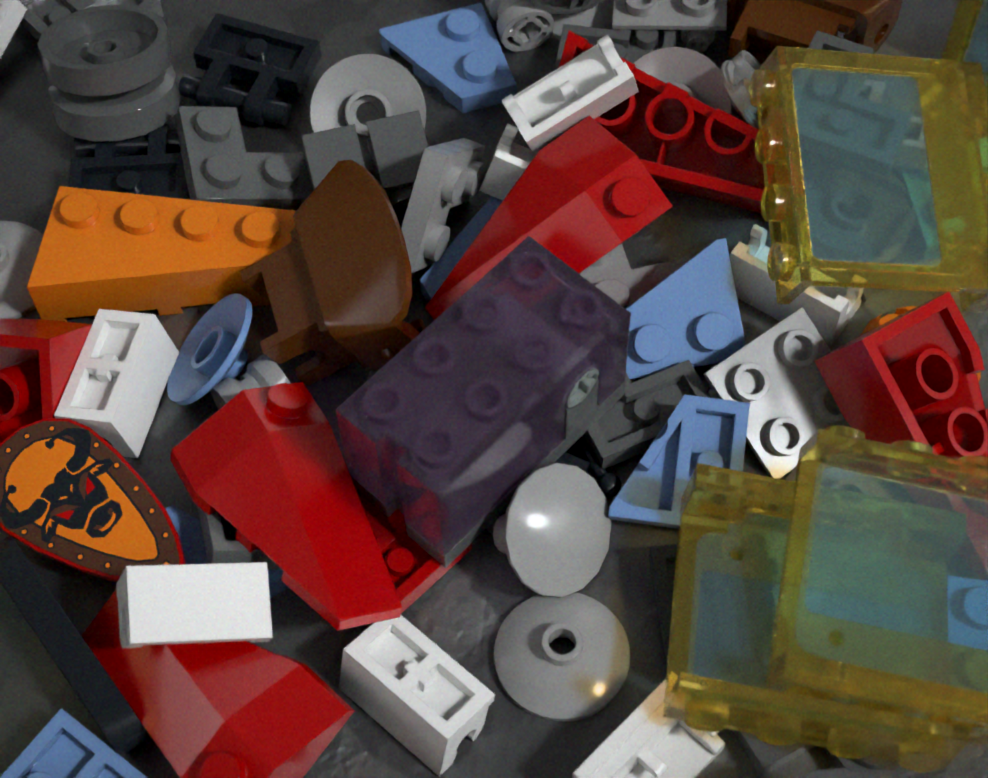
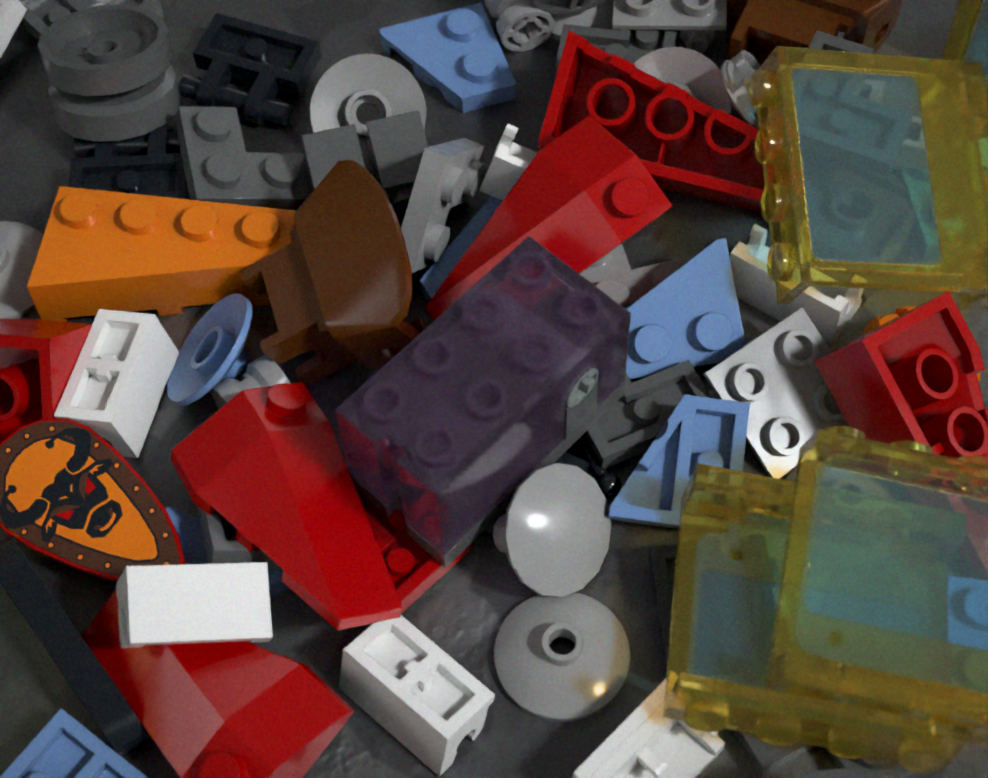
(570, 94): white hinge -> none

